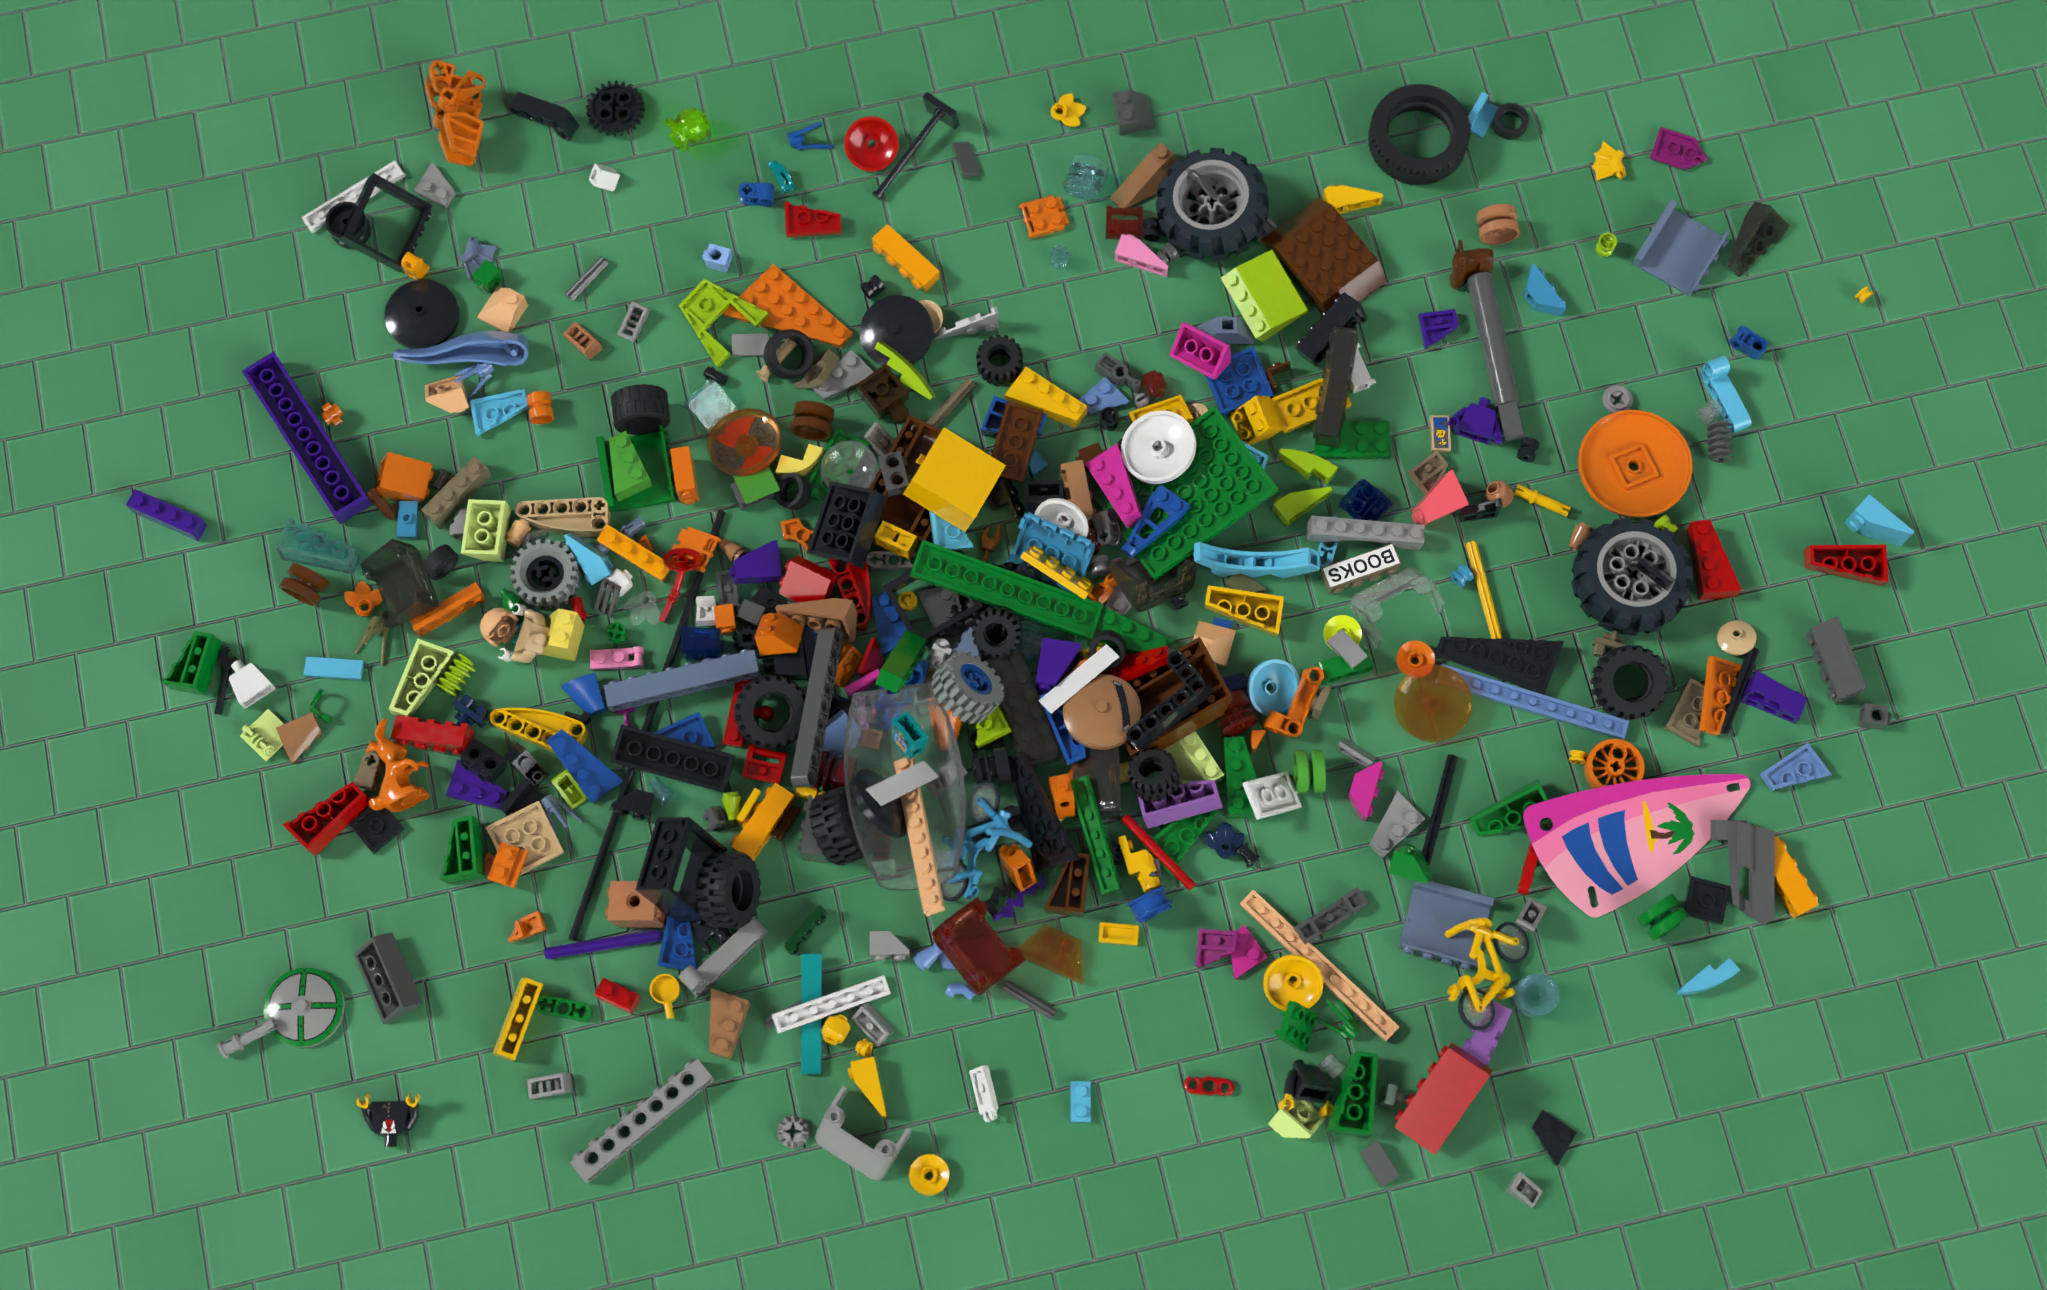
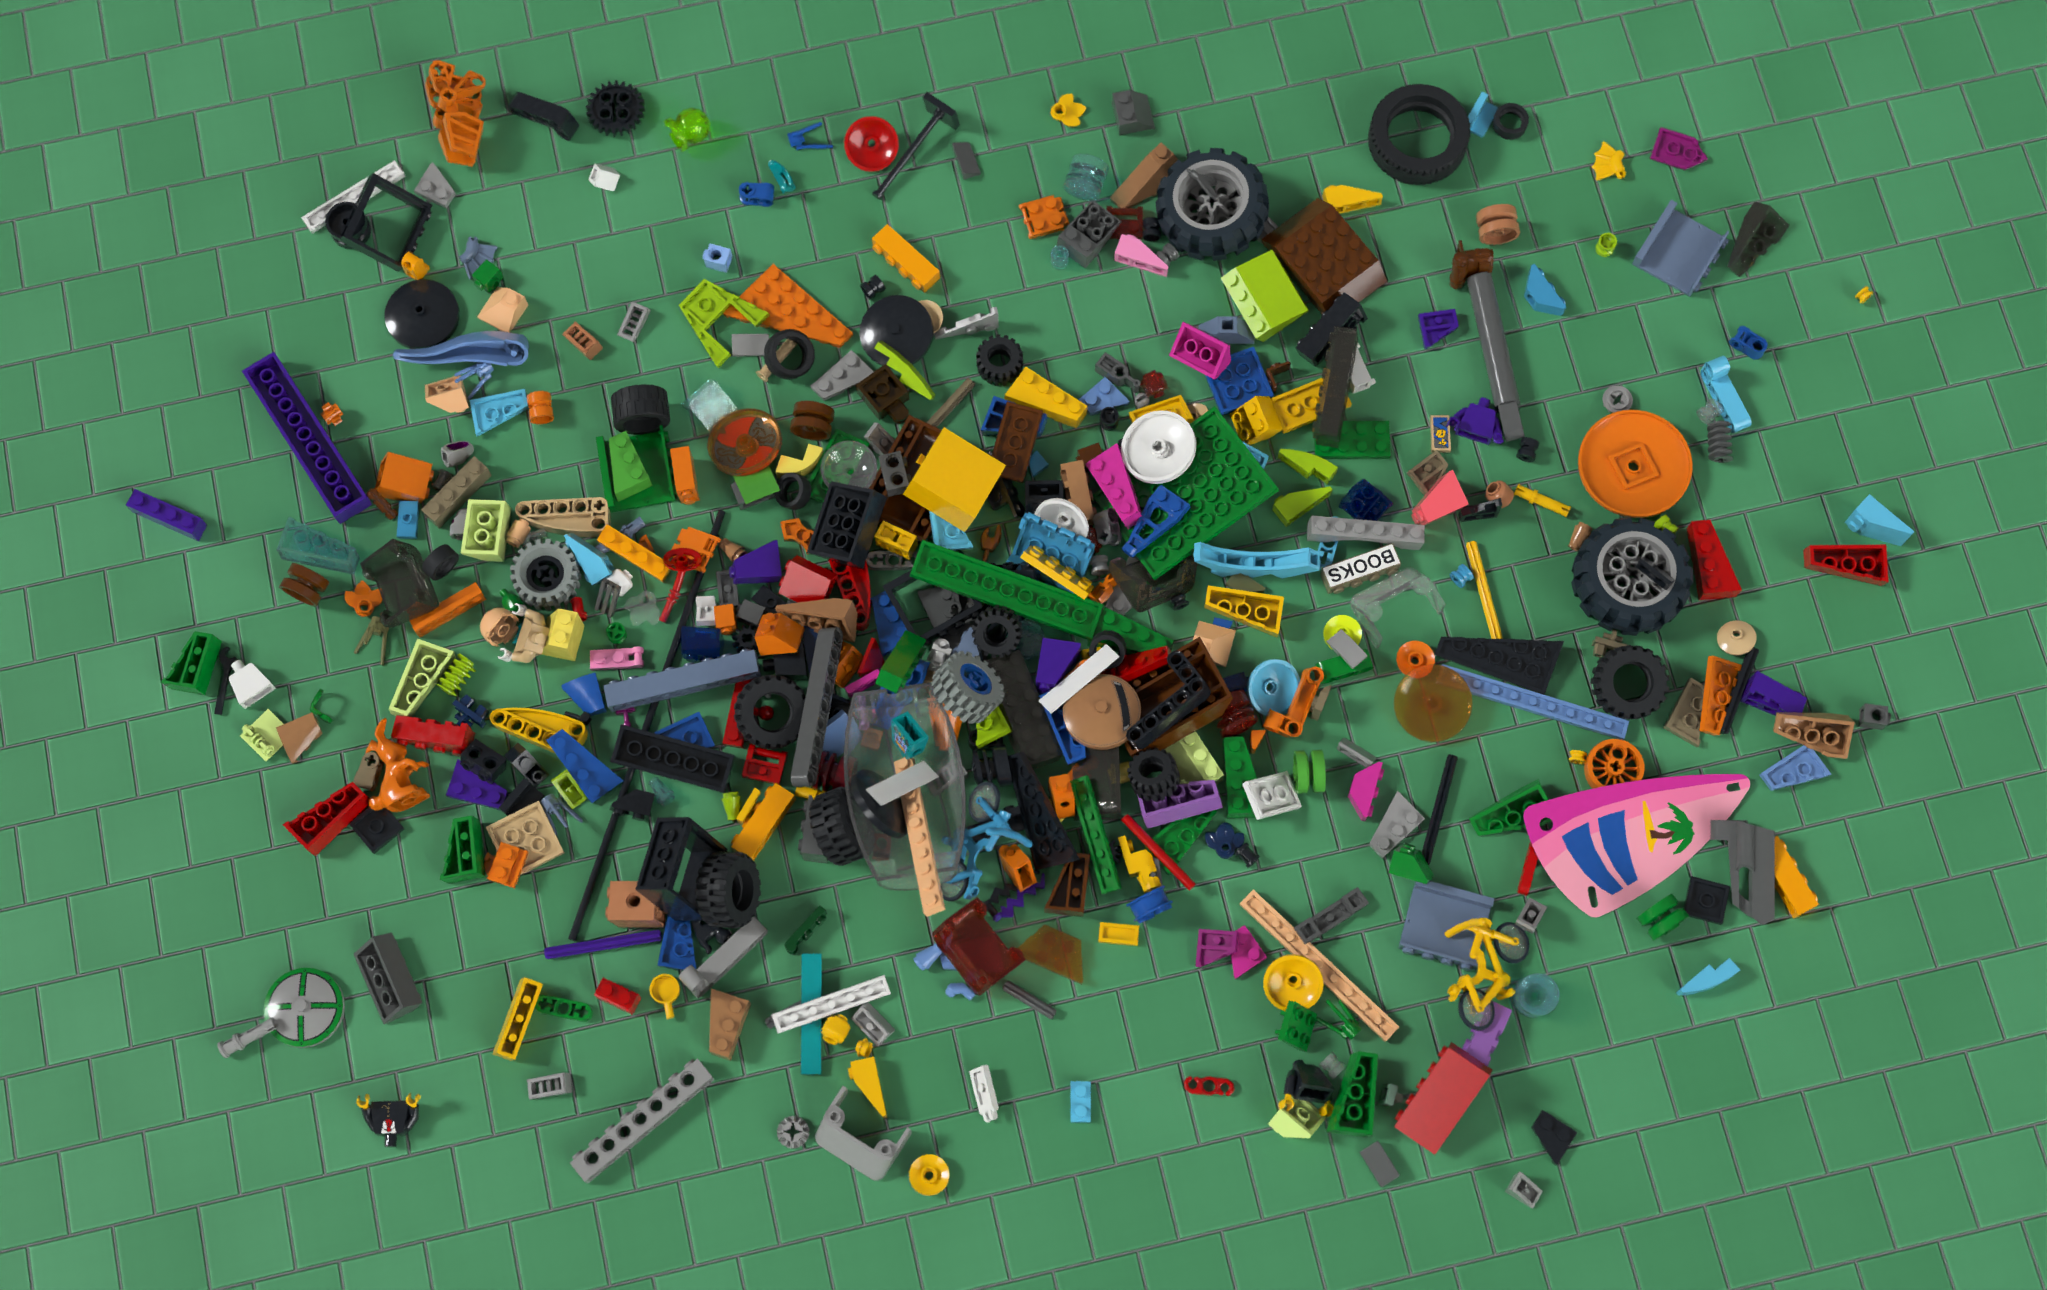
(334, 668): medium azure tile -> none
(456, 453): none -> light grey rock
(528, 926): orange slope -> none
(586, 278): axle -> none
(712, 374): black pin -> none
(716, 817): dark grey tile -> none
(786, 823): reddish brown axle -> none
(810, 222): red wing -> none
(820, 370): dark tan slope -> none
(886, 945): light grey slope -> none
(907, 601): yellow tile -> none
(1088, 233): none -> dark grey slope
(1818, 731): none -> medium nougat wedge
(1835, 660): dark grey slope -> none

